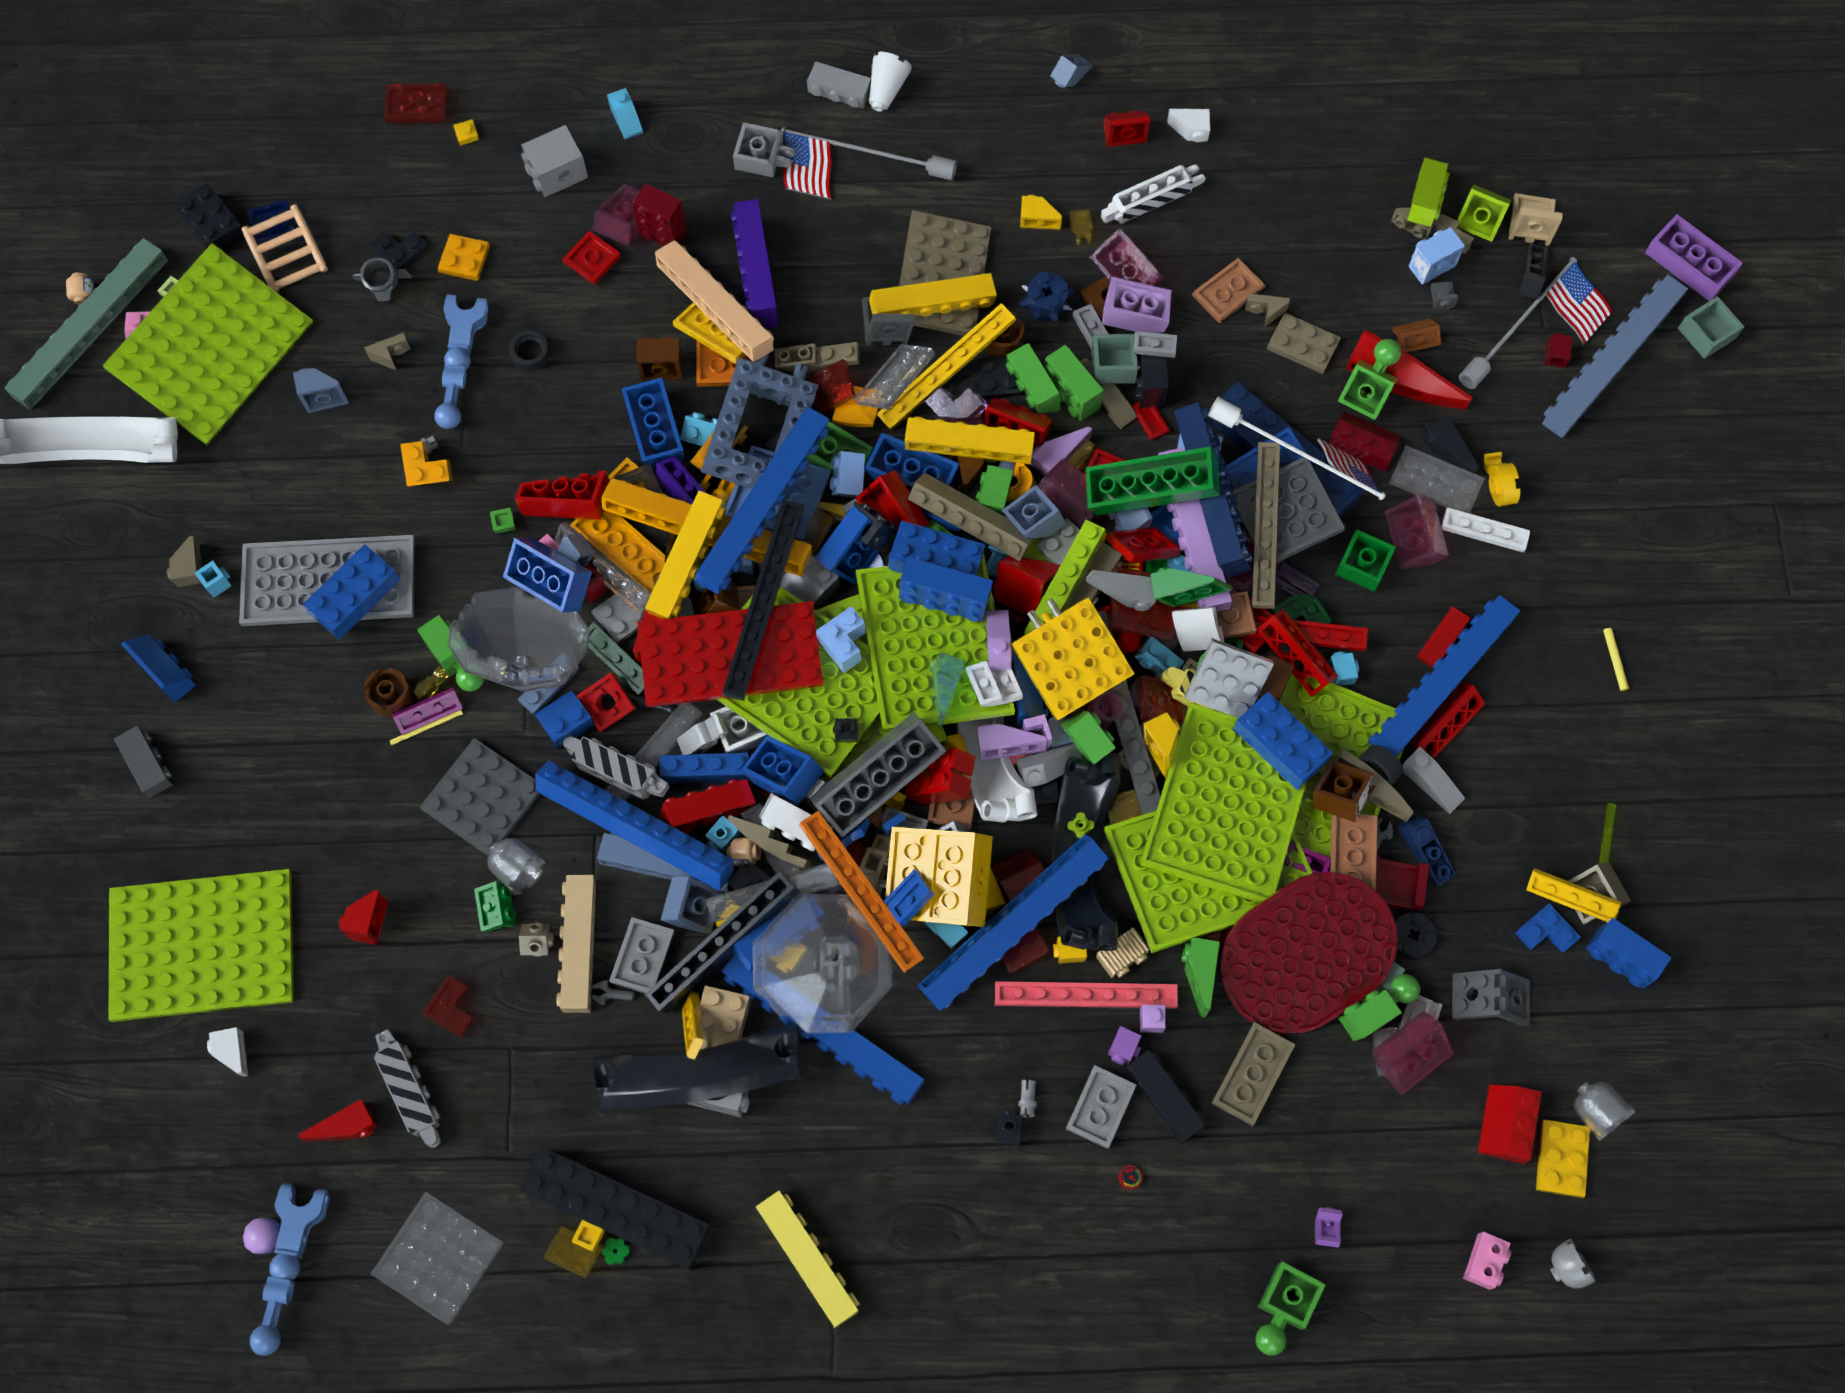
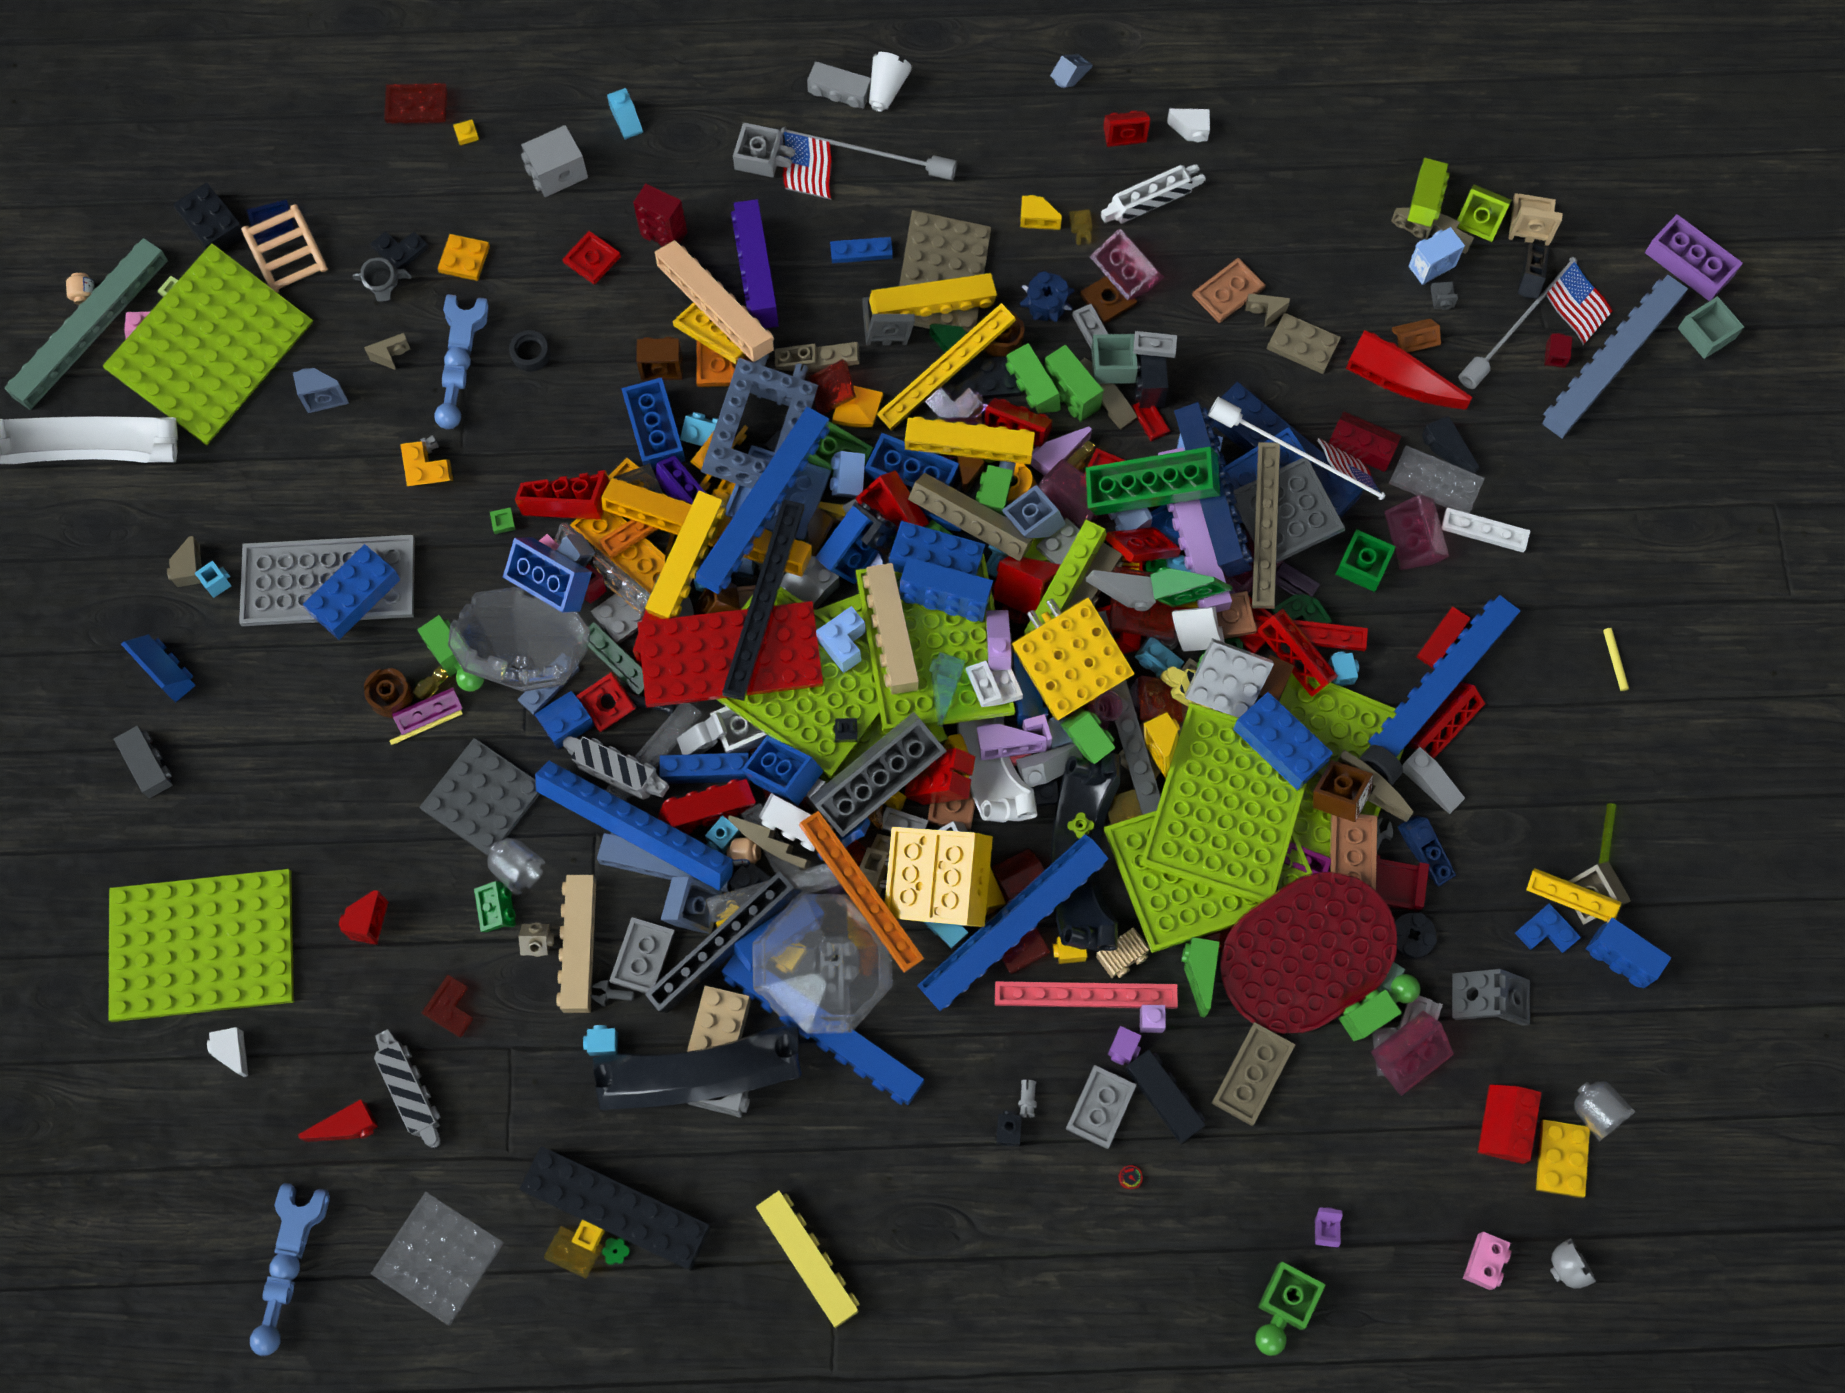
(261, 1235): lavender hair -> none
(601, 1041): none -> medium azure brick
(617, 216): clear pink slope -> none
(625, 537): none -> orange tile
(692, 1025): yellow tile -> none
(861, 250): none -> blue plate
(891, 629): none -> tan brick
(894, 376): clear plate -> none
(897, 821): blue tile -> none
(909, 897): blue plate -> none
(946, 335): none -> dark green slope
(1136, 306): lavender slope -> none
(1381, 383): bright green brick -> none
(1501, 480): yellow piece -> none

